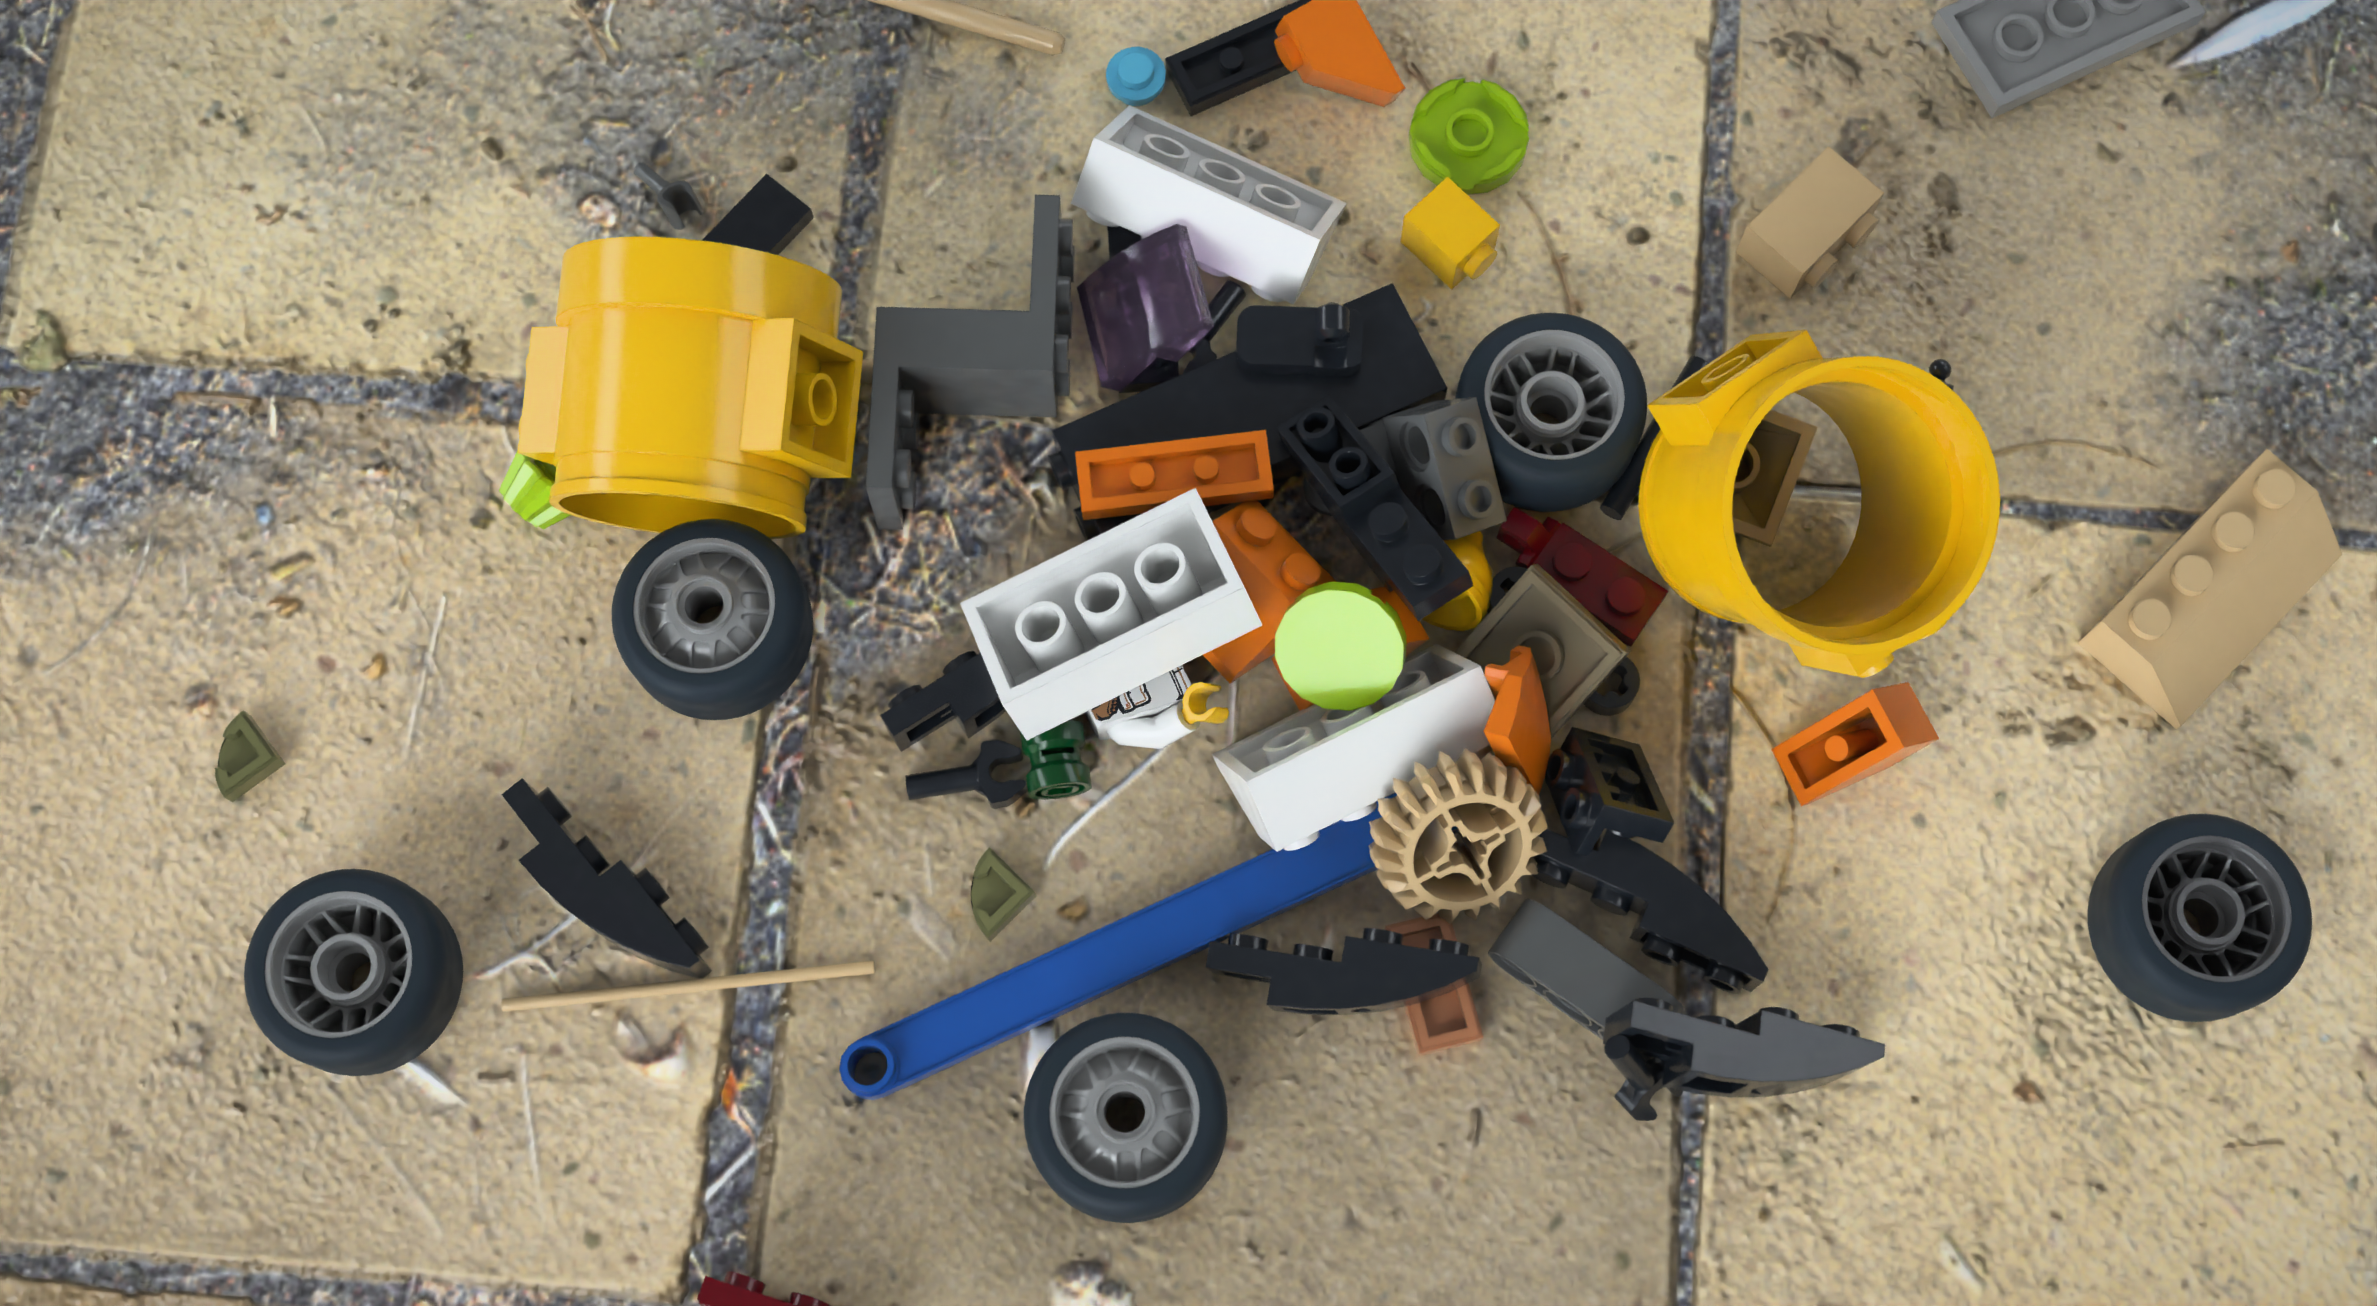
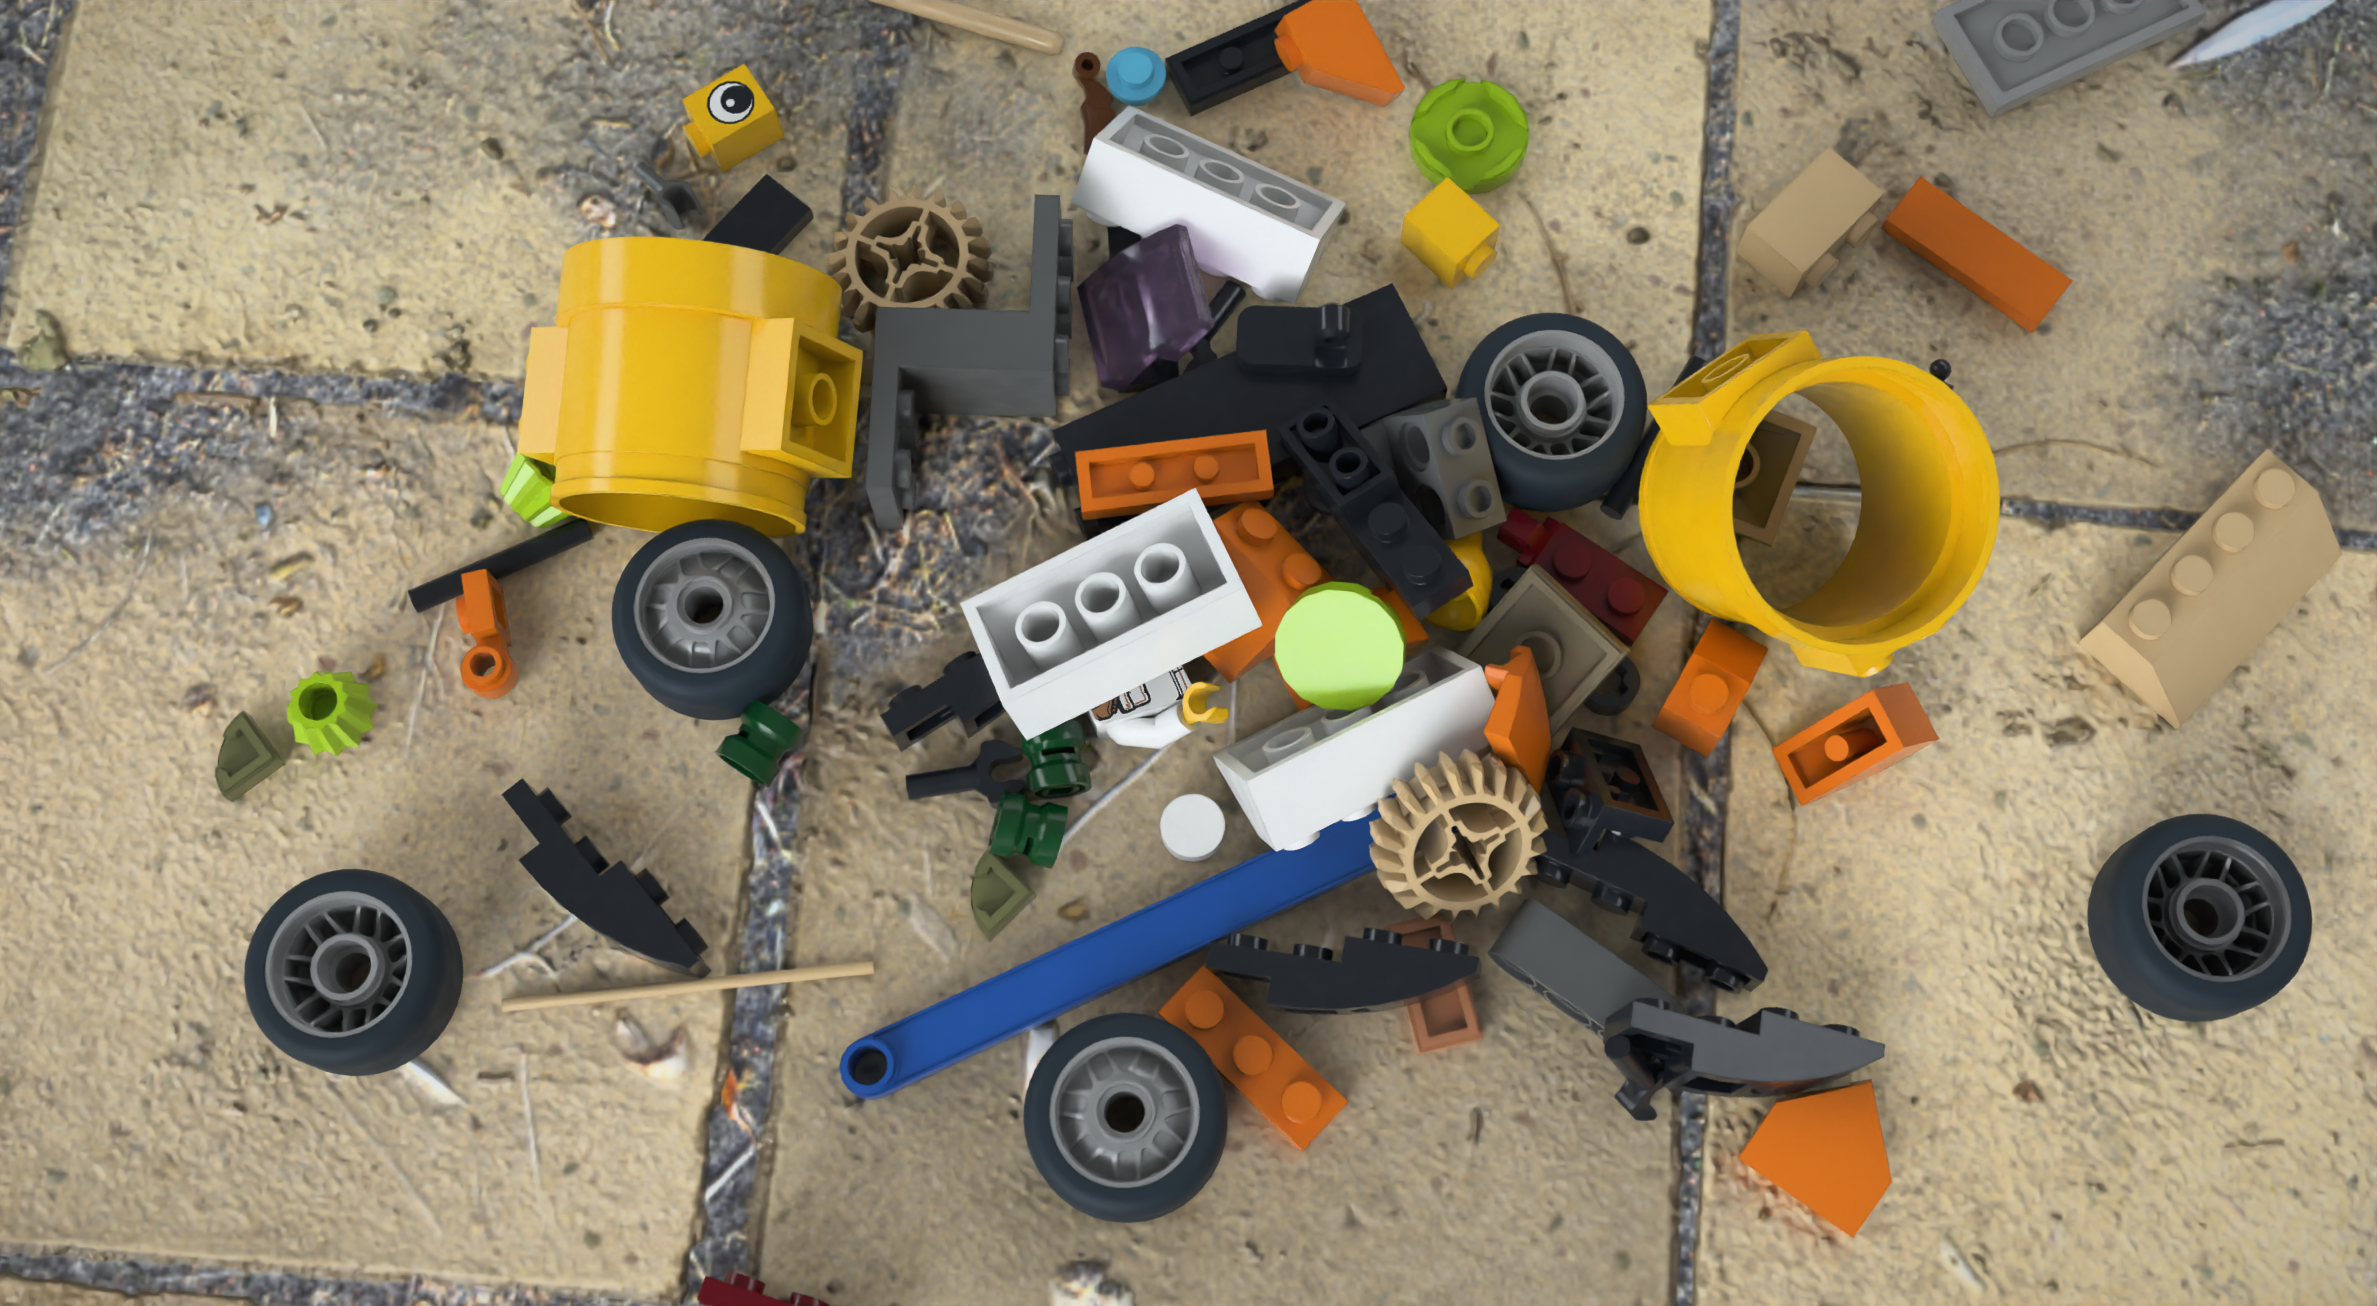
(330, 711): none -> lime piece
(485, 617): none -> orange plate
(503, 563): none -> black bar
(731, 119): none -> yellow brick
(760, 743): none -> dark green wheel
(919, 222): none -> tan gear
(1027, 829): none -> dark green wheel
(1096, 108): none -> reddish brown piece
(1192, 827): none -> white tile
(1254, 1059): none -> orange plate
(1710, 688): none -> orange slope
(1825, 1152): none -> orange slope
(1976, 254): none -> orange tile

